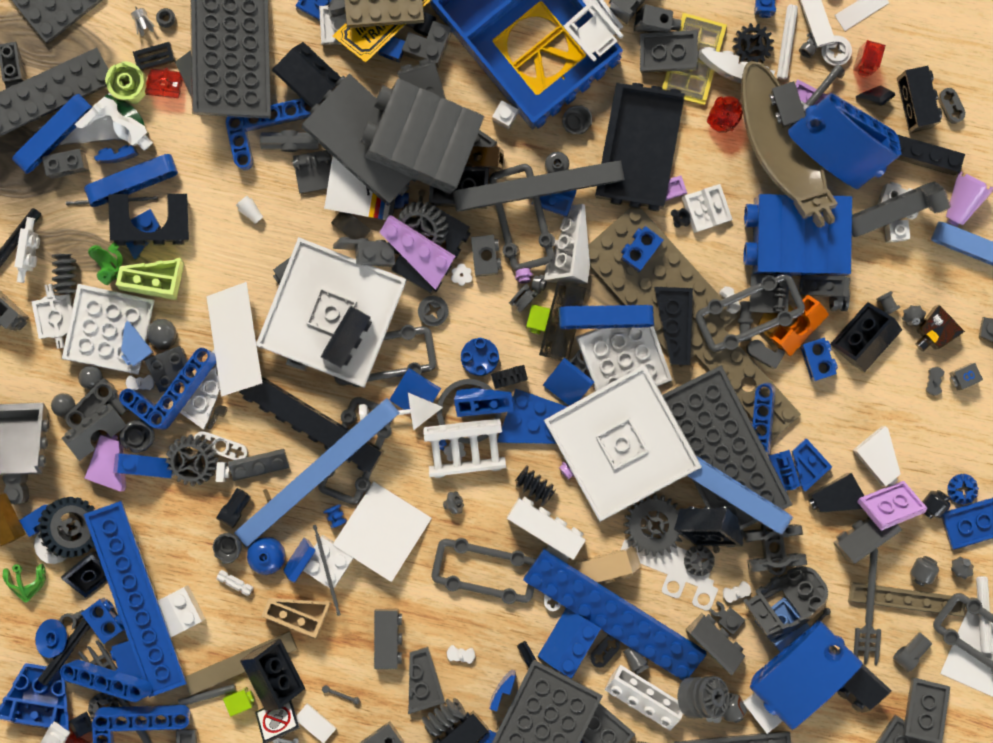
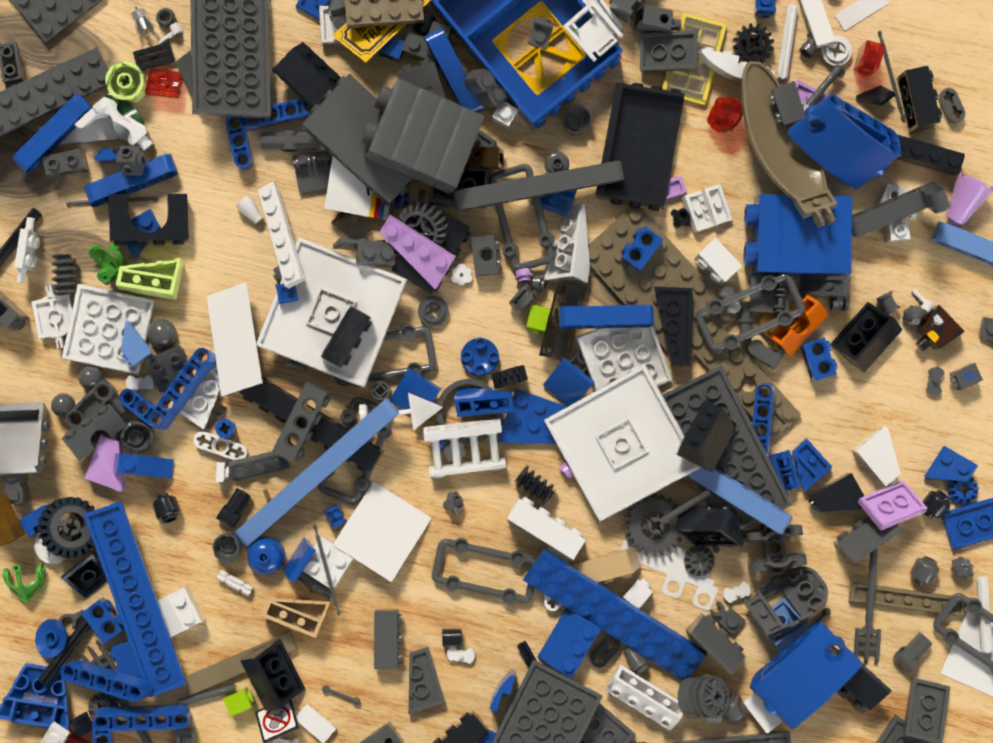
(131, 160): none -> dark grey brick
(166, 508): none -> black head
(176, 30): none -> white hand
(200, 473): dark grey gear -> none
(221, 424): none -> blue bush
(281, 235): none -> white plate
(283, 445): none -> dark grey brick
(286, 295): none -> blue tile
(314, 585): none -> dark grey pin
(380, 390): none -> dark grey wheel
(445, 718): dark grey piece -> none
(451, 69): none -> blue beam
(451, 637): none -> black beam
(485, 88): none -> dark grey brick
(540, 33): none -> dark grey bracket
(638, 592): none -> white brick
(686, 506): none -> dark grey bar
(707, 436): none -> black slope
(717, 262): none -> white piece
(891, 76): none -> dark grey piece
(927, 304): none -> white hand
(951, 467): none -> blue wing

